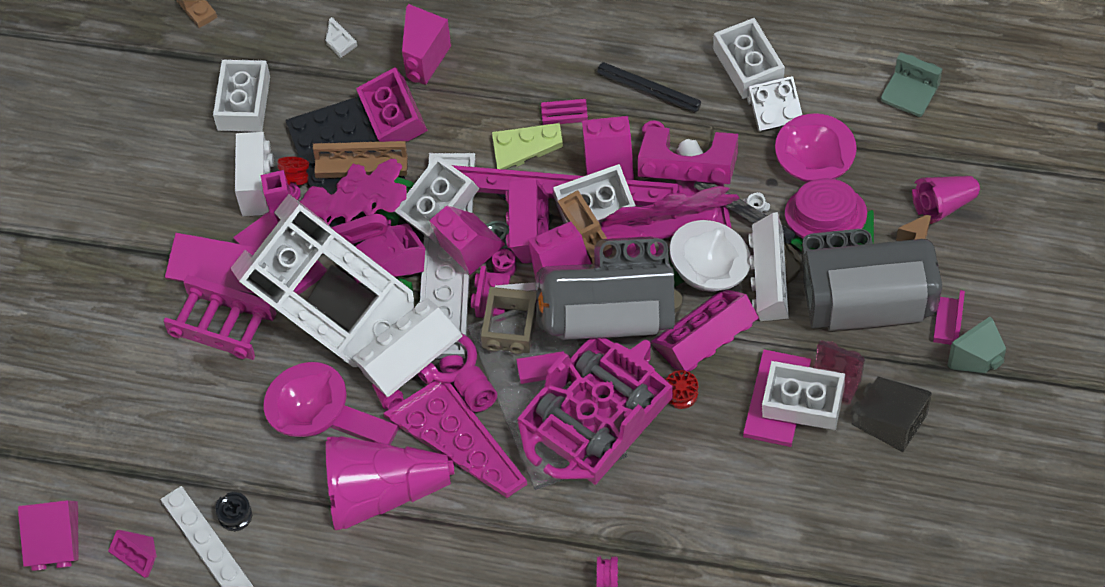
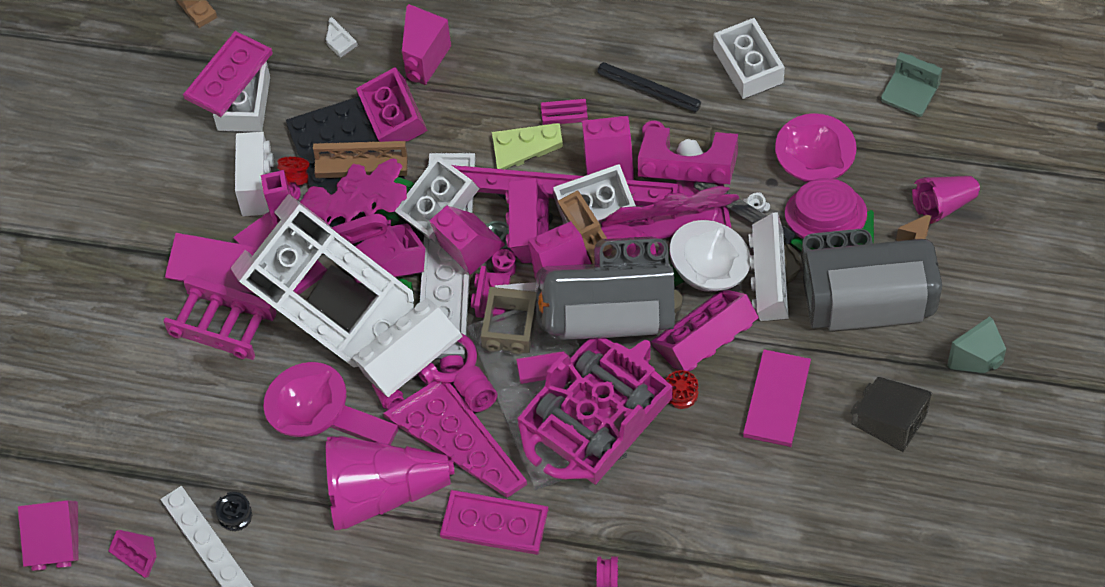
(227, 74): none -> dark pink tile
(494, 522): none -> dark pink tile
(774, 103): white plate -> none
(803, 395): white brick -> none
(839, 360): clear pink bracket -> none
(948, 319): dark pink panel -> none

